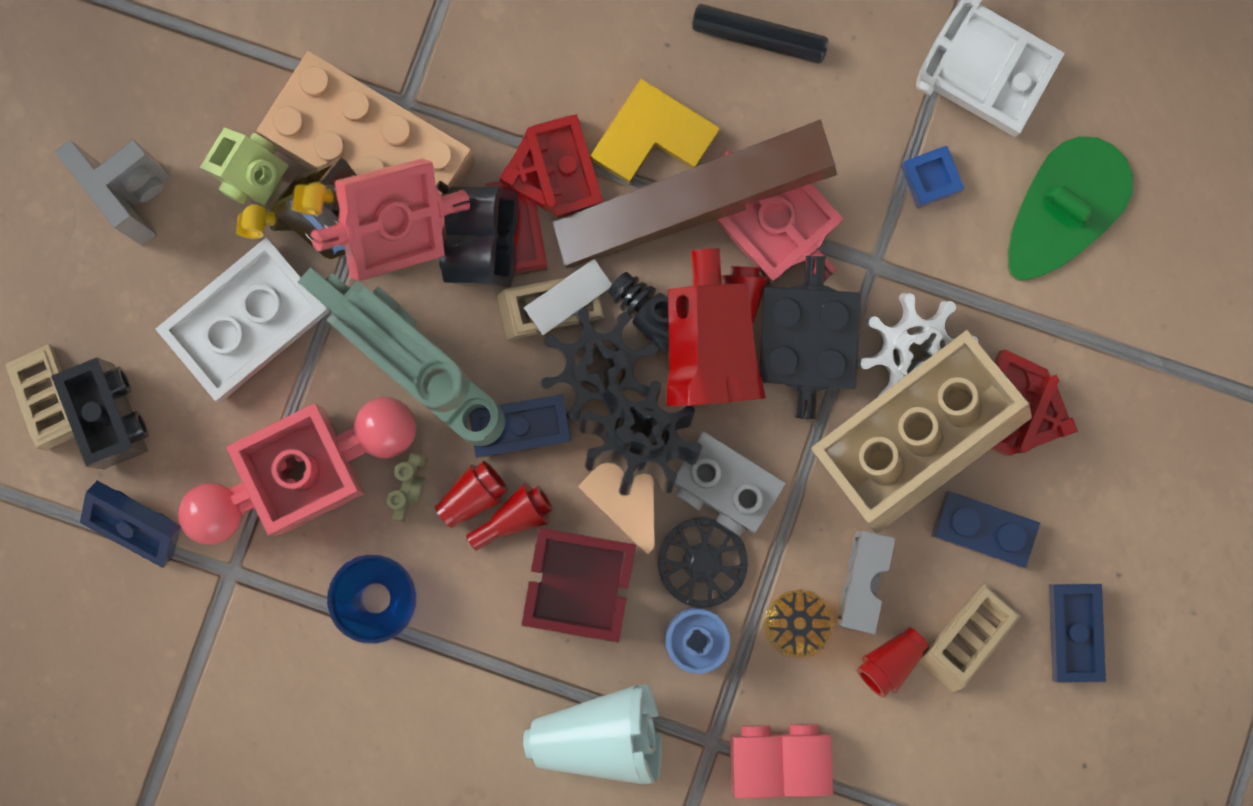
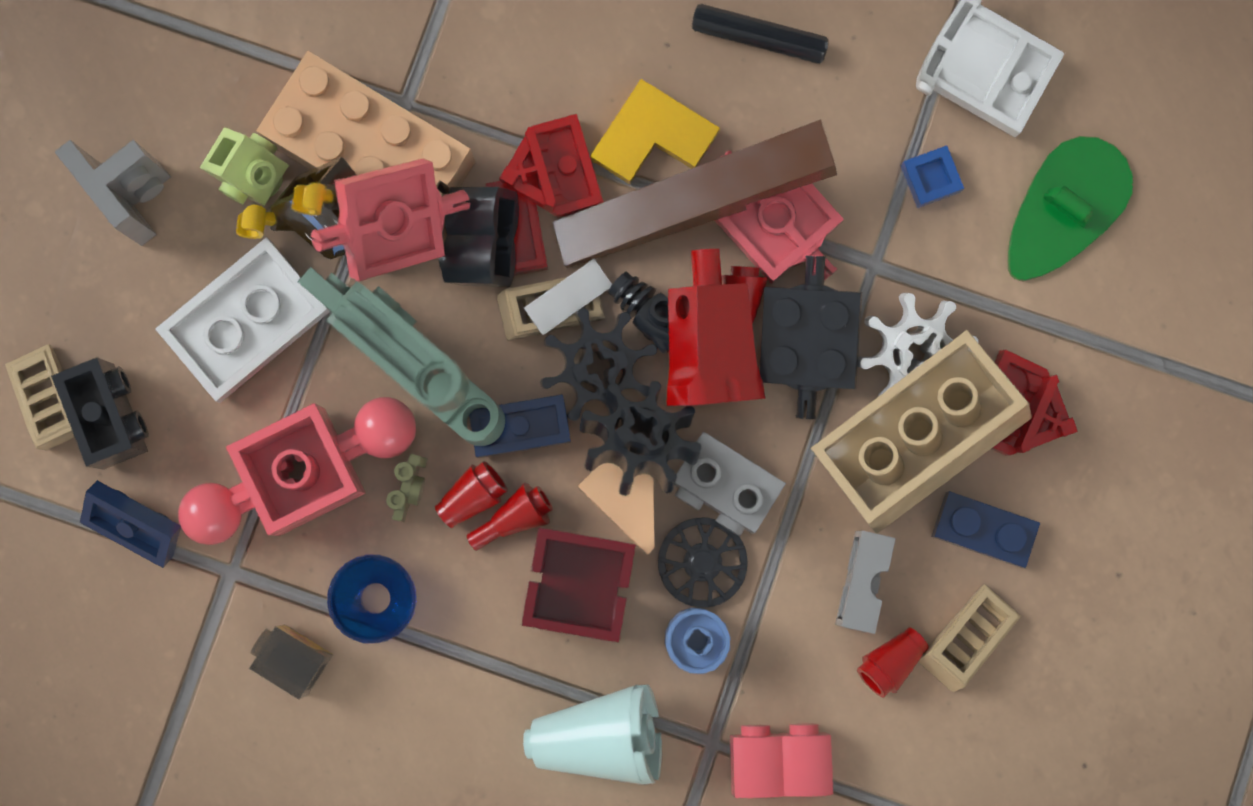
(289, 660): none -> clear smoke brick
(798, 623): clear yellow wheel -> none
(1077, 633): dark blue plate -> none

